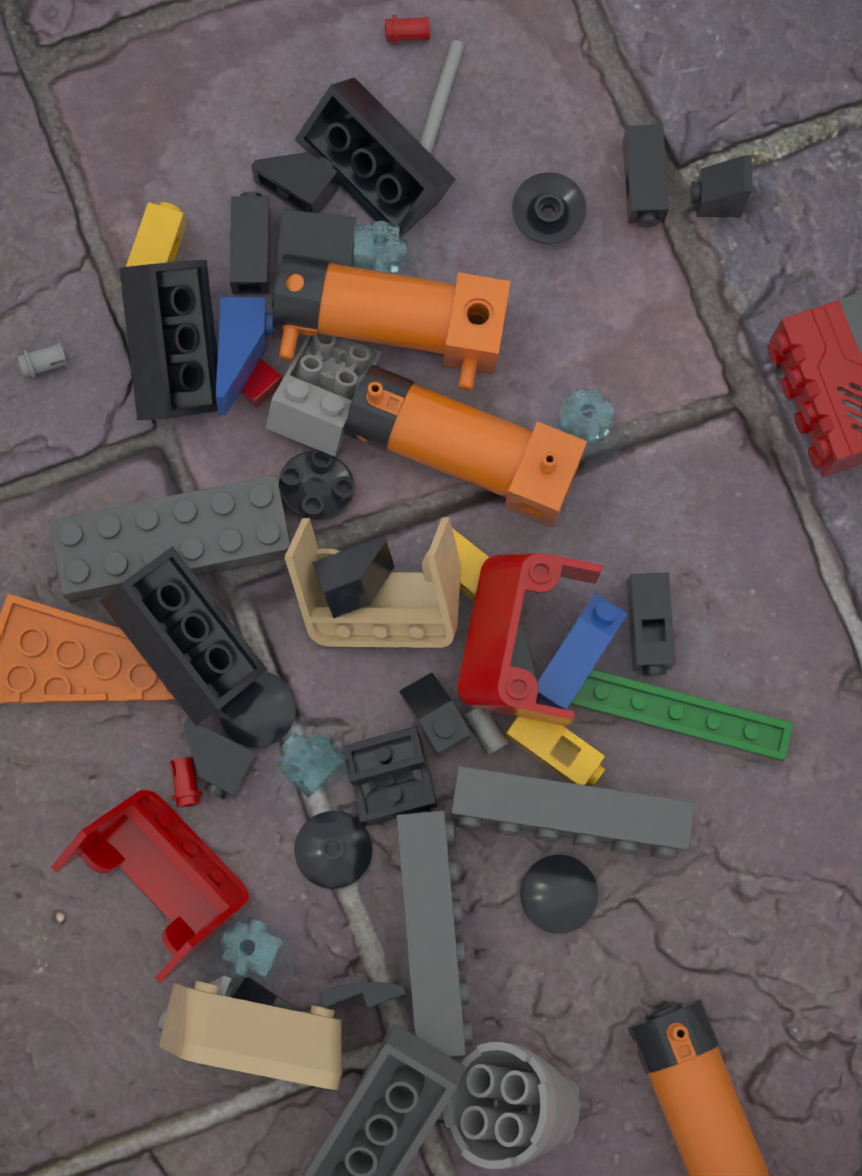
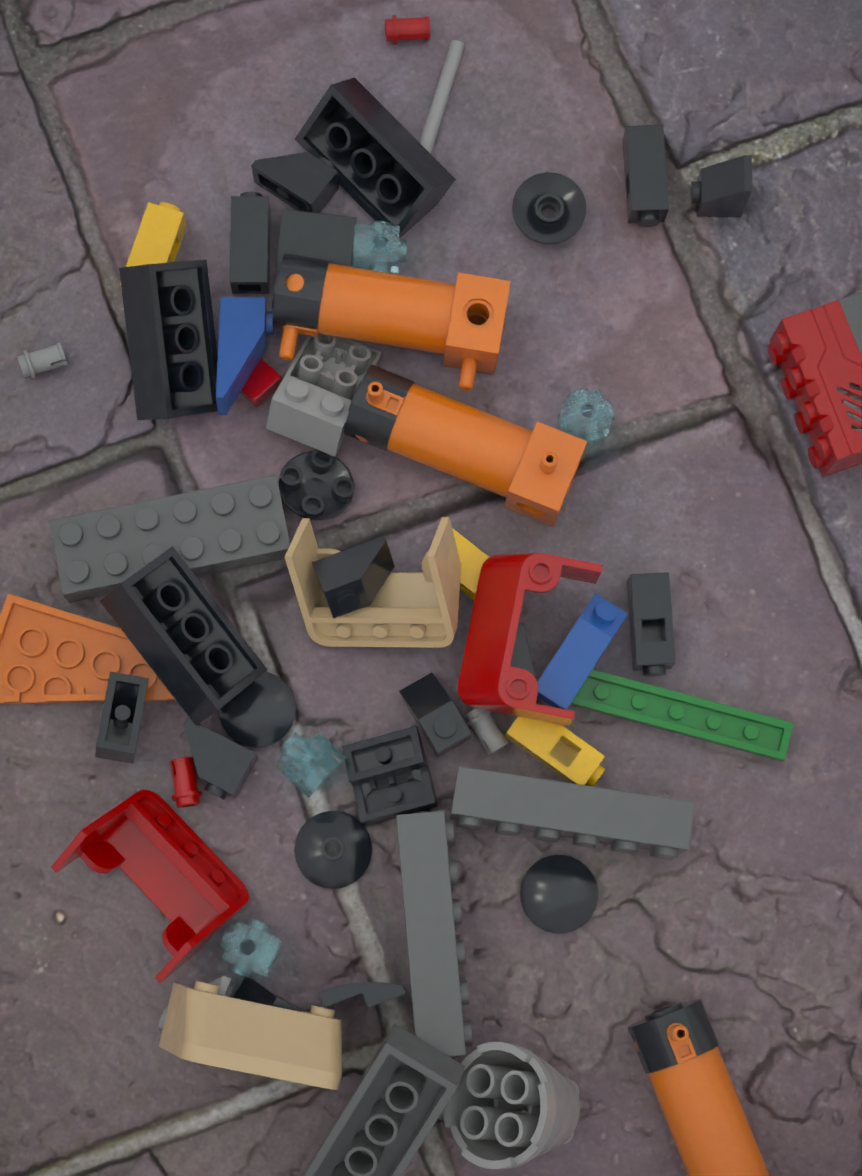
(121, 717): none -> black slope

